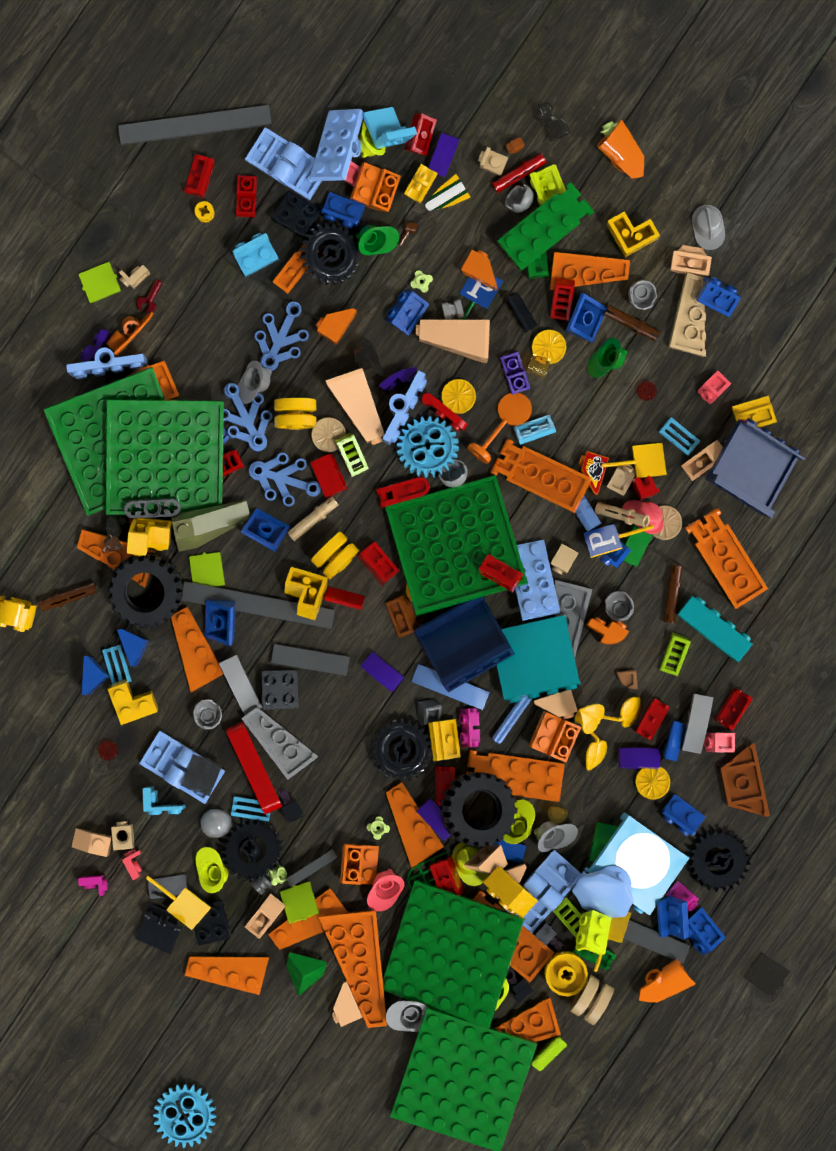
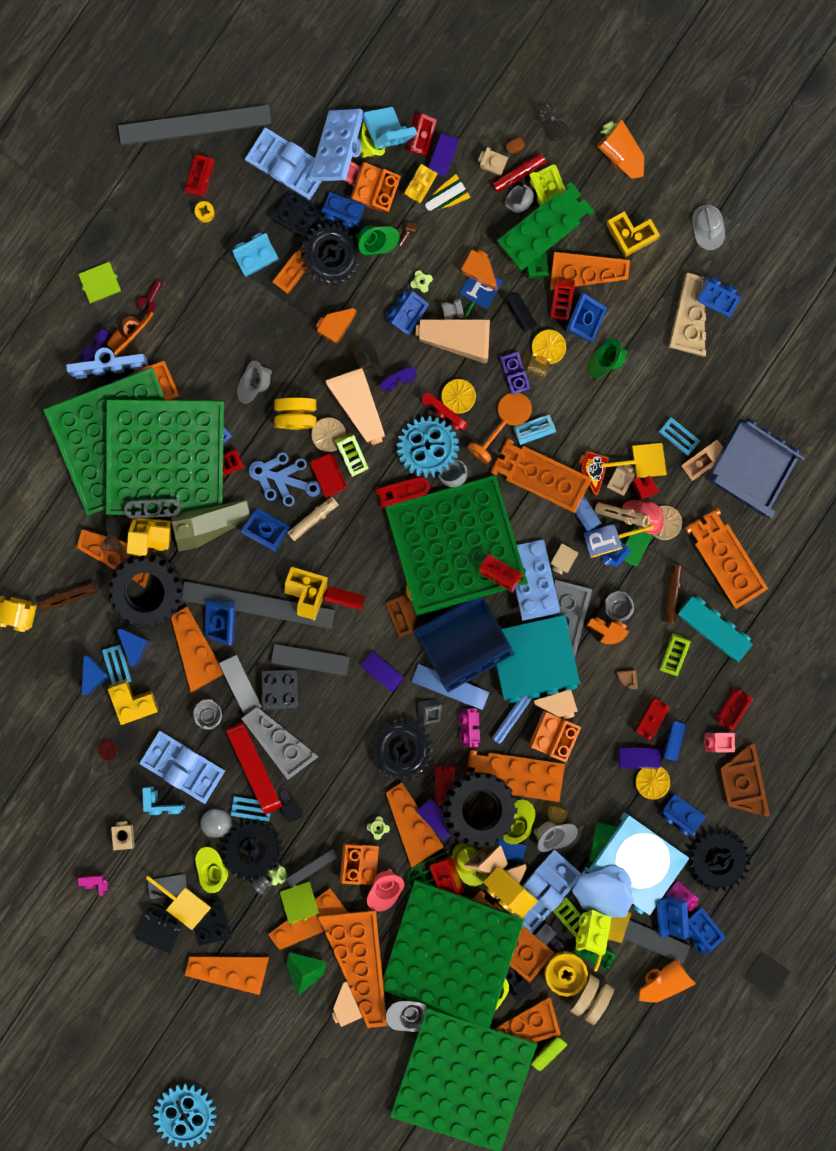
(92, 842): light nougat slope -> none
(132, 867): coral bracket -> none
(137, 276): tan bracket -> none
(201, 775): clear smoke piece -> none
(207, 569): lime piece -> none
(246, 196): red slope -> none
(246, 419): medium blue plant -> none
(265, 916): light nougat slope -> none
(280, 339): medium blue plant -> none
(332, 553): yellow wheel -> none
(378, 563): red hinge -> none
(401, 415): light blue plate -> none
(444, 740): yellow plate -> none
(590, 717): yellow plant -> none
(632, 323): reddish brown pin -> none
(642, 294): light grey hair -> none
(646, 391): clear red tile -> none
(691, 260): light nougat slope -> none
(697, 723): light grey slope -> none
(714, 387): coral bracket -> none
(756, 410): yellow plate -> none

